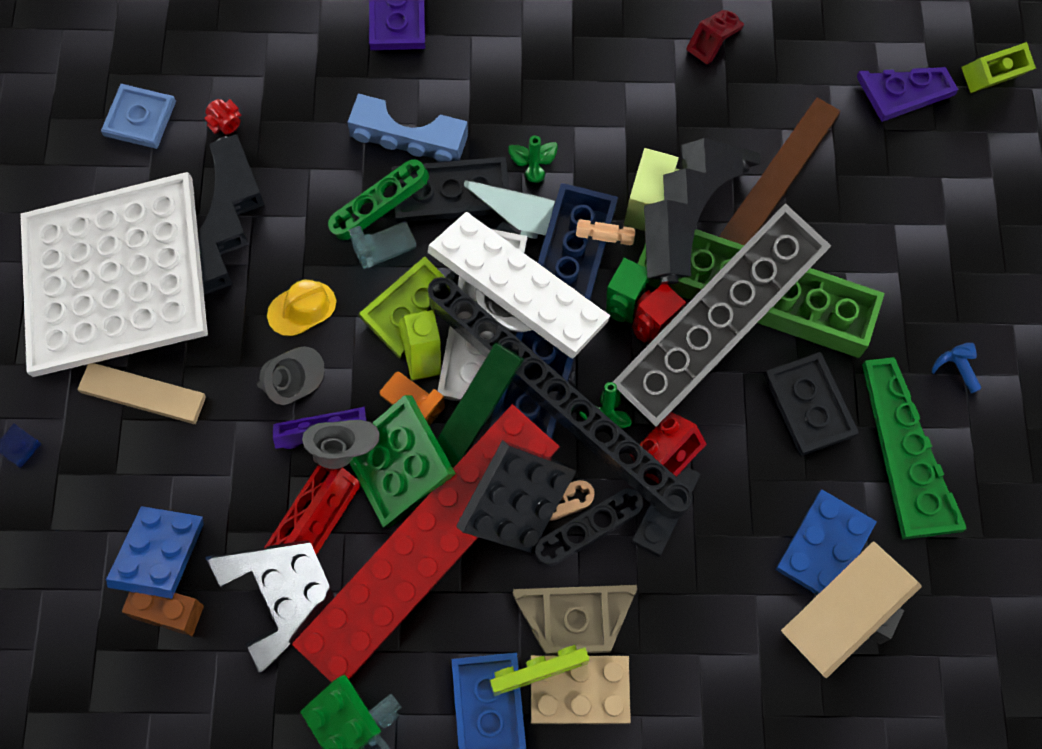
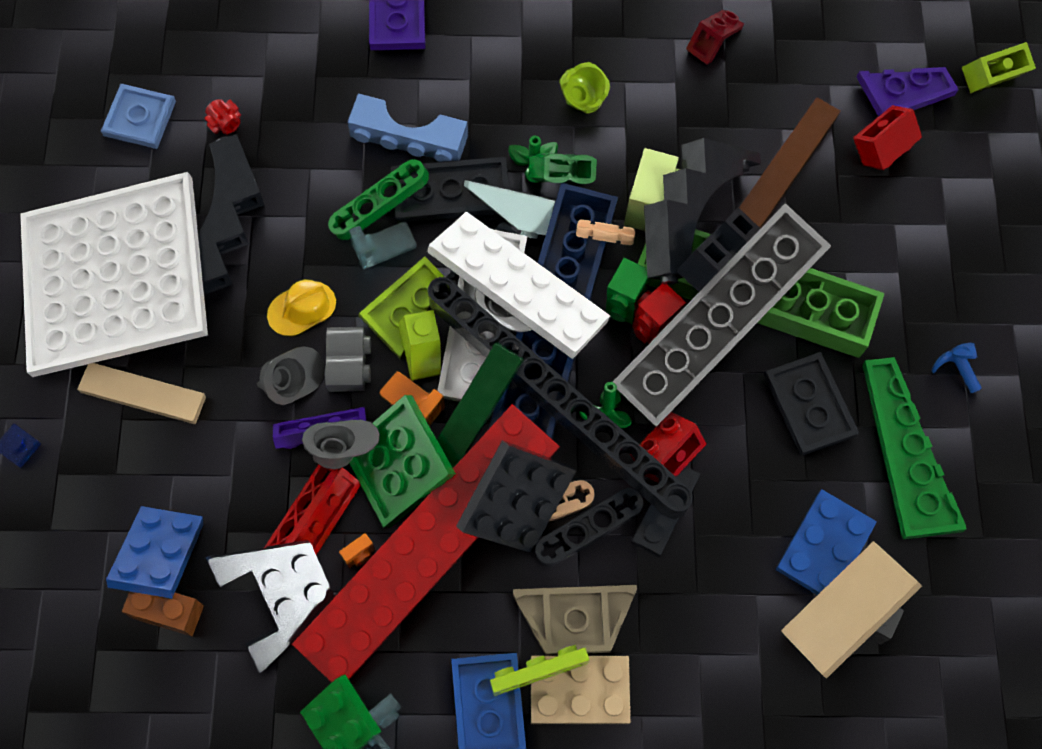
(346, 359): none -> dark grey brick
(358, 551): none -> orange plate
(562, 168): none -> green brick
(585, 87): none -> lime hair
(718, 249): none -> black arch
(888, 137): none -> red brick

